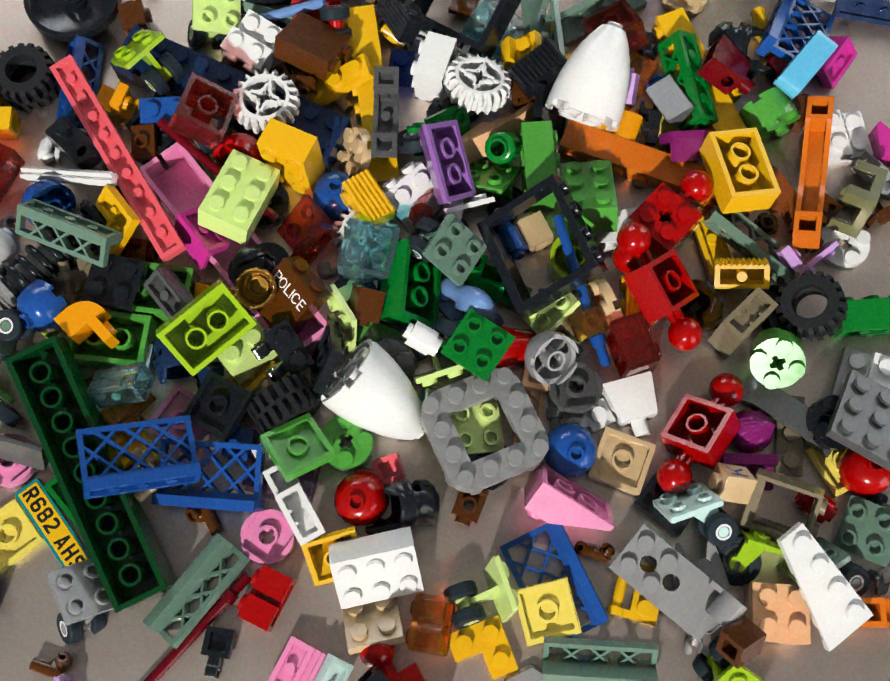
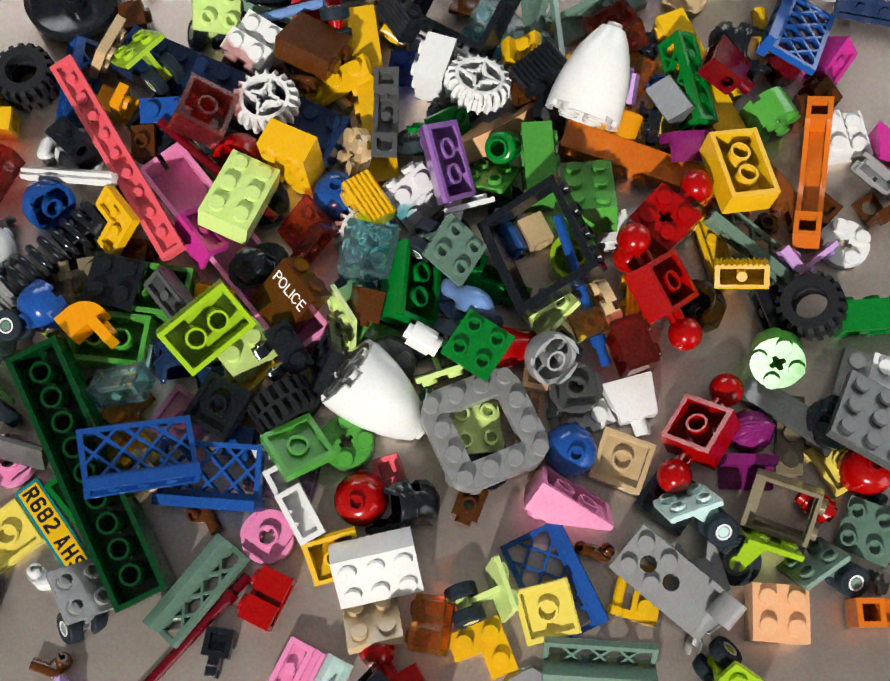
(37, 576): none -> white arm
(71, 224): sand green fence -> none
(106, 48): none -> tan plate
(255, 288): pearl gold hair -> none
(325, 271): light grey hand -> none
(418, 209): clear red plate -> none
(732, 483): tan brick -> none
(740, 641): reddish brown brick -> none
(742, 322): dark tan window -> none
(805, 64): medium azure beam -> none
(821, 87): none -> reddish brown bracket
(829, 596): white wing -> none
(860, 199): olive panel -> none

